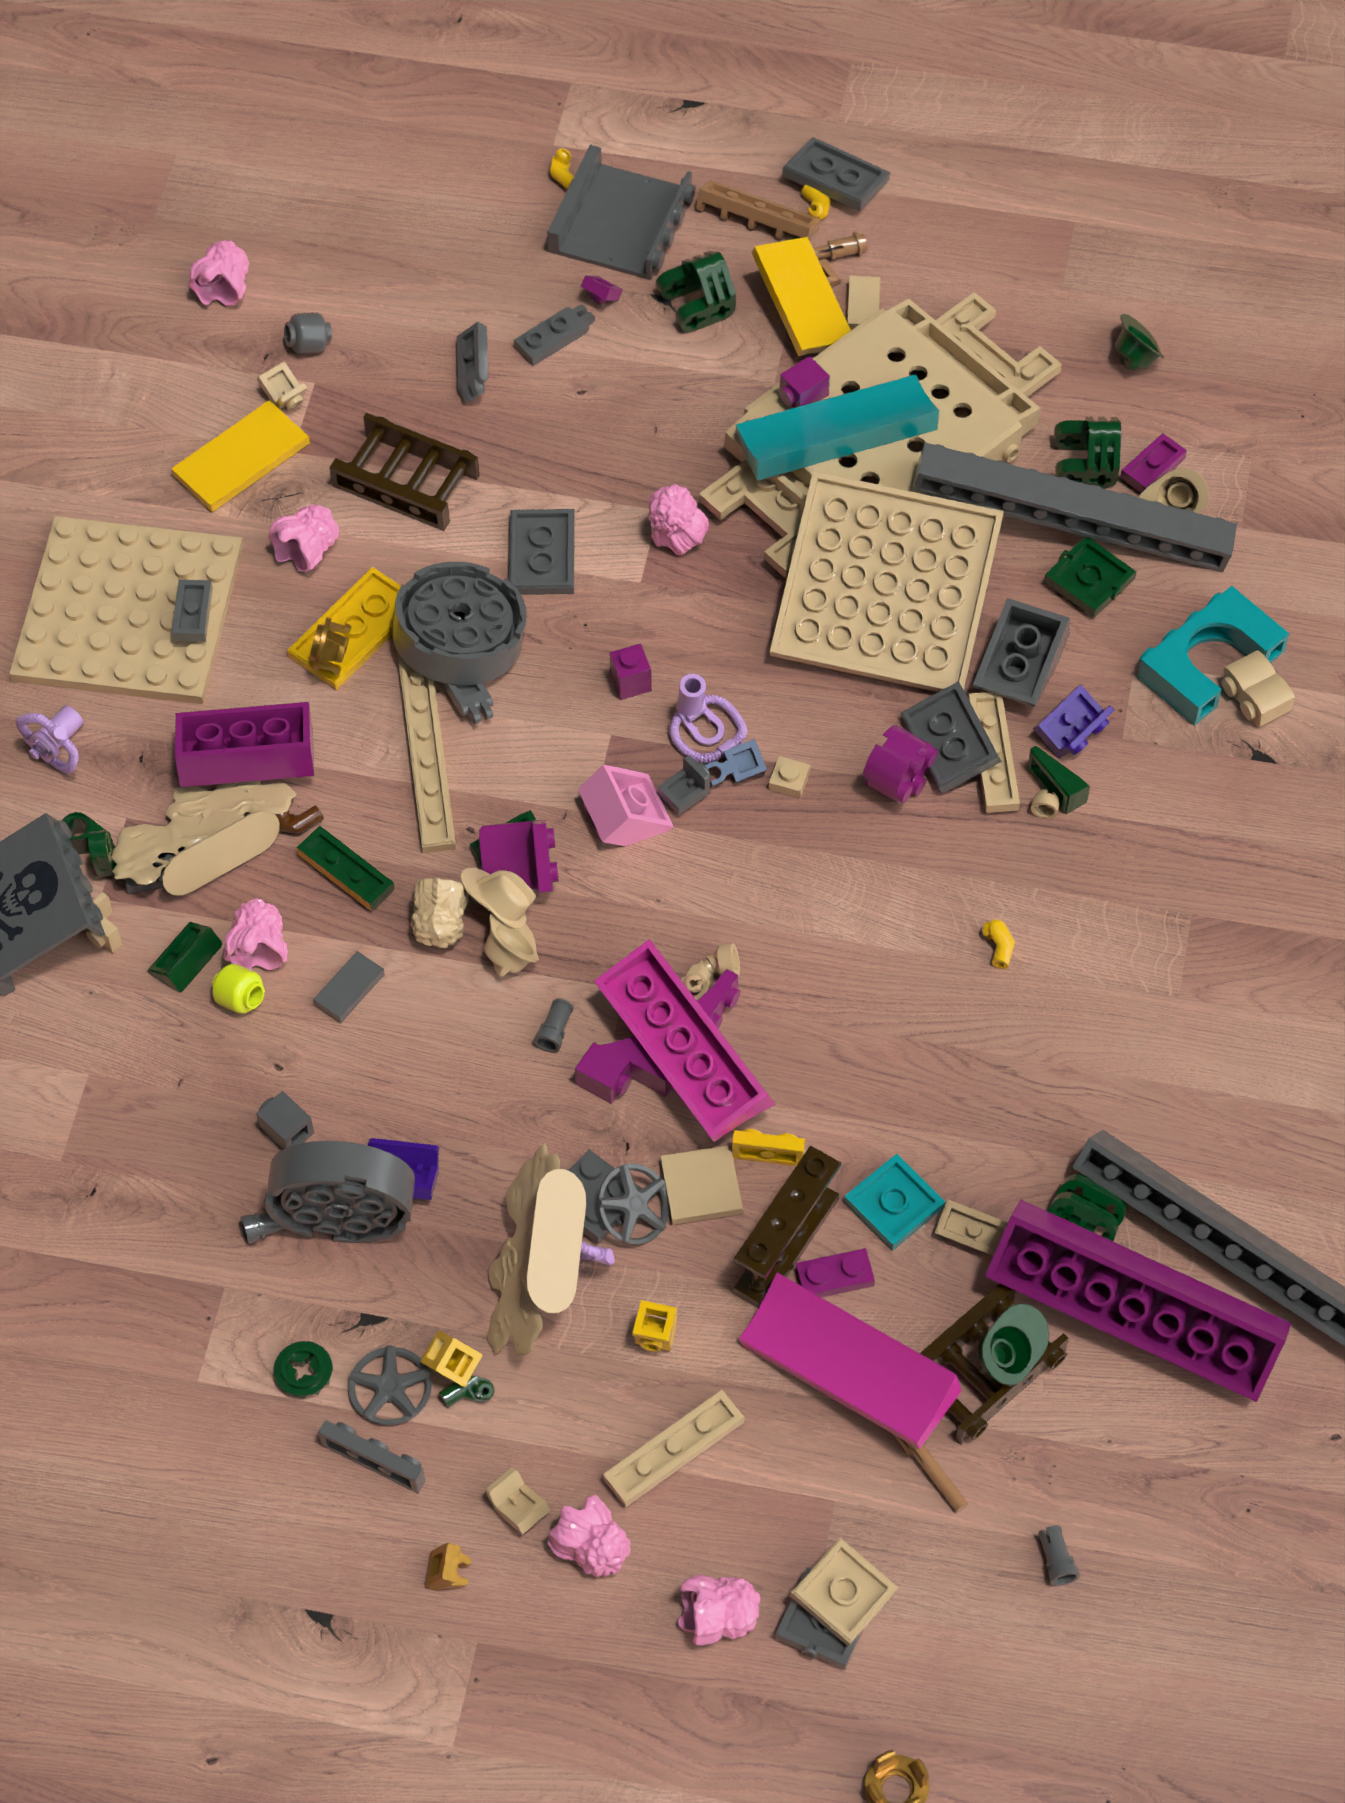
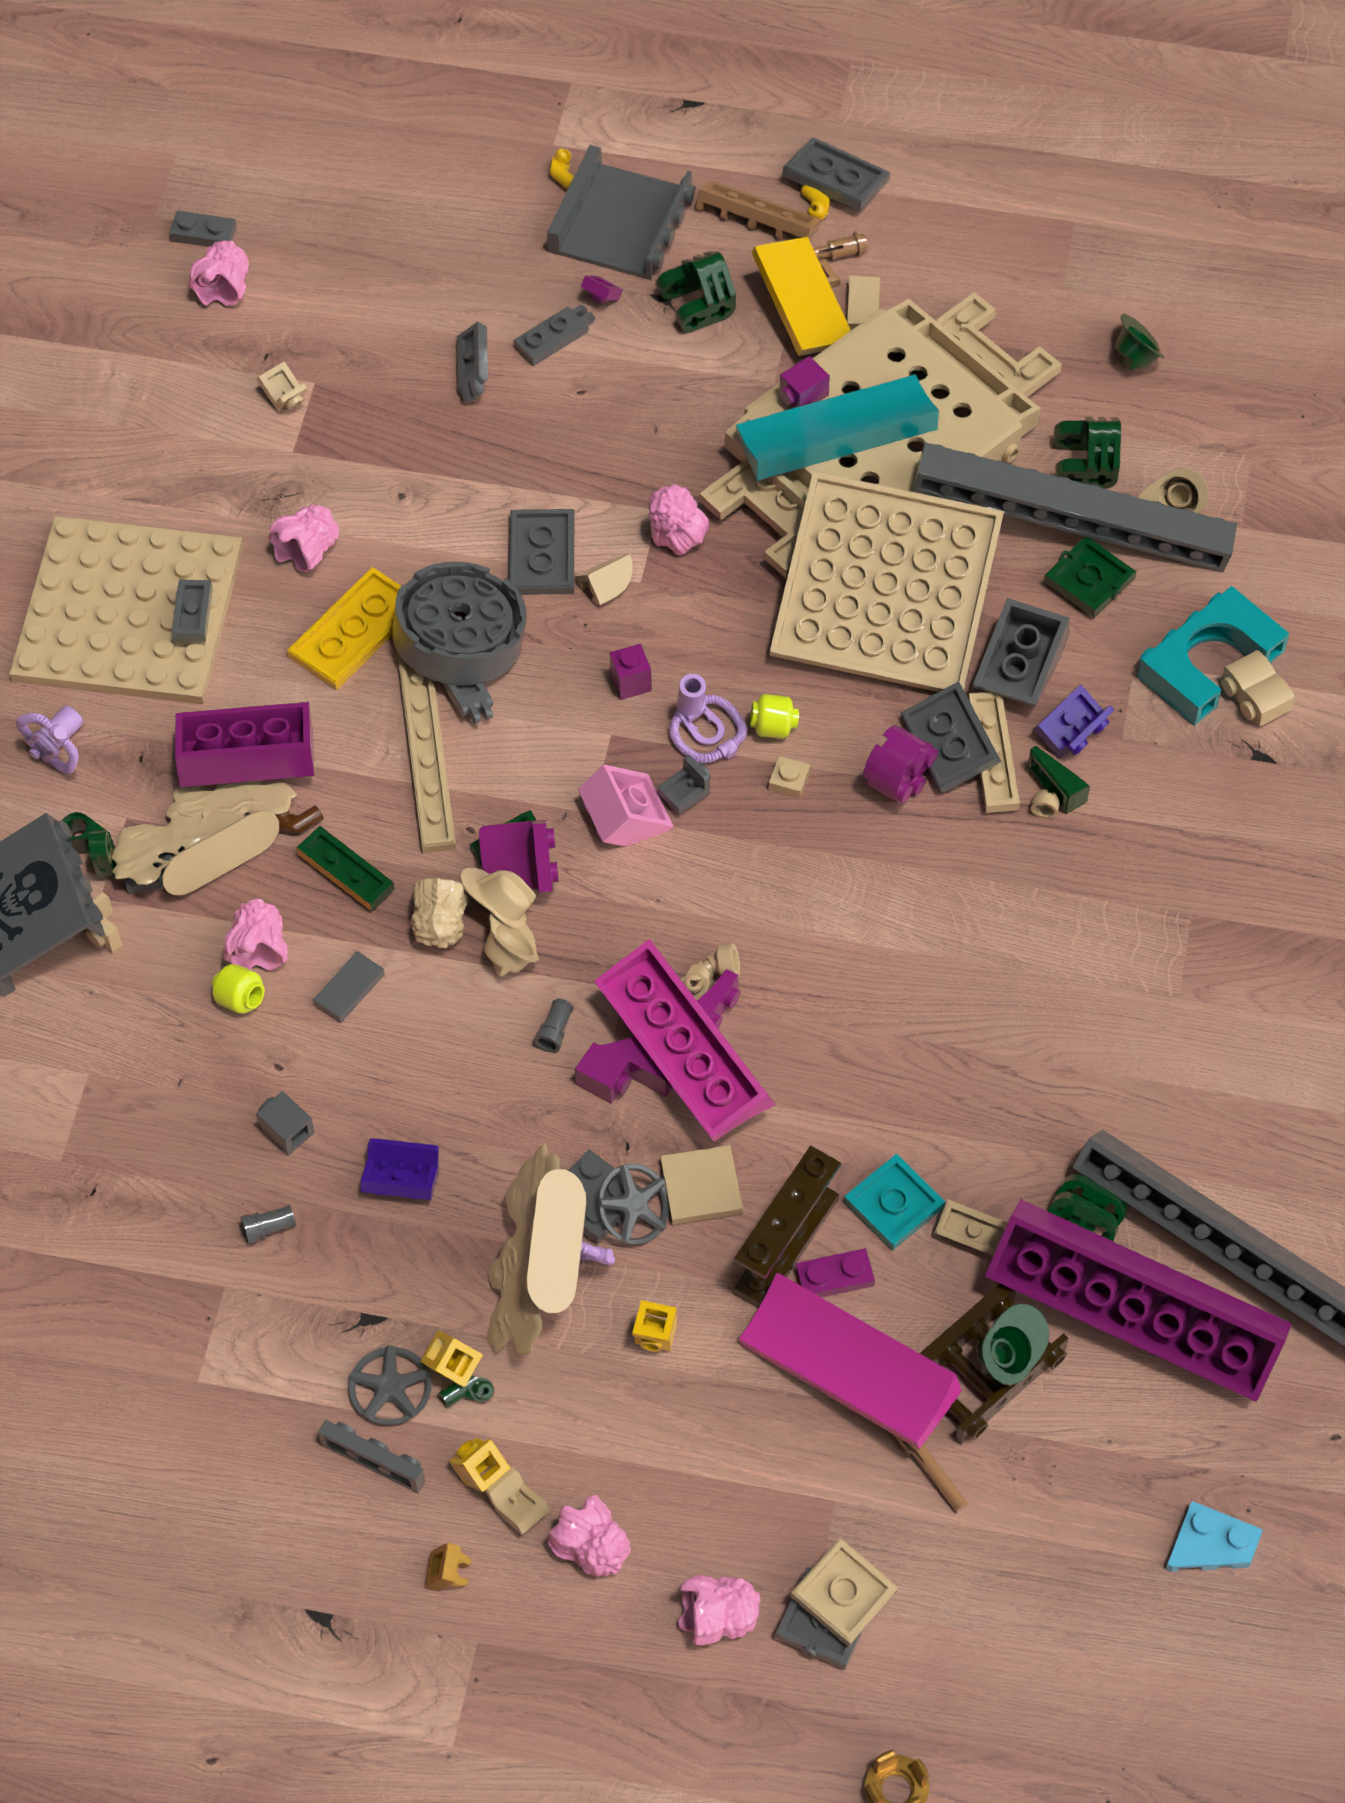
(186, 956): dark green slope -> none
(201, 229): none -> dark grey plate
(240, 456): yellow tile -> none
(298, 1355): dark green gear -> none
(307, 333): dark grey head -> none
(329, 646): pearl gold piece -> none
(340, 1191): dark grey brick -> none
(395, 496): dark brown fence -> none
(474, 1458): none -> yellow brick
(607, 578): none -> tan brick
(673, 1448): tan plate -> none
(741, 762): sand blue plate -> none
(767, 1148): yellow plate -> none
(773, 716): none -> neon yellow head
(998, 931): yellow arm -> none
(1060, 1565): dark grey pin -> none
(1153, 462): magenta plate -> none
(1213, 1541): none -> medium azure wing

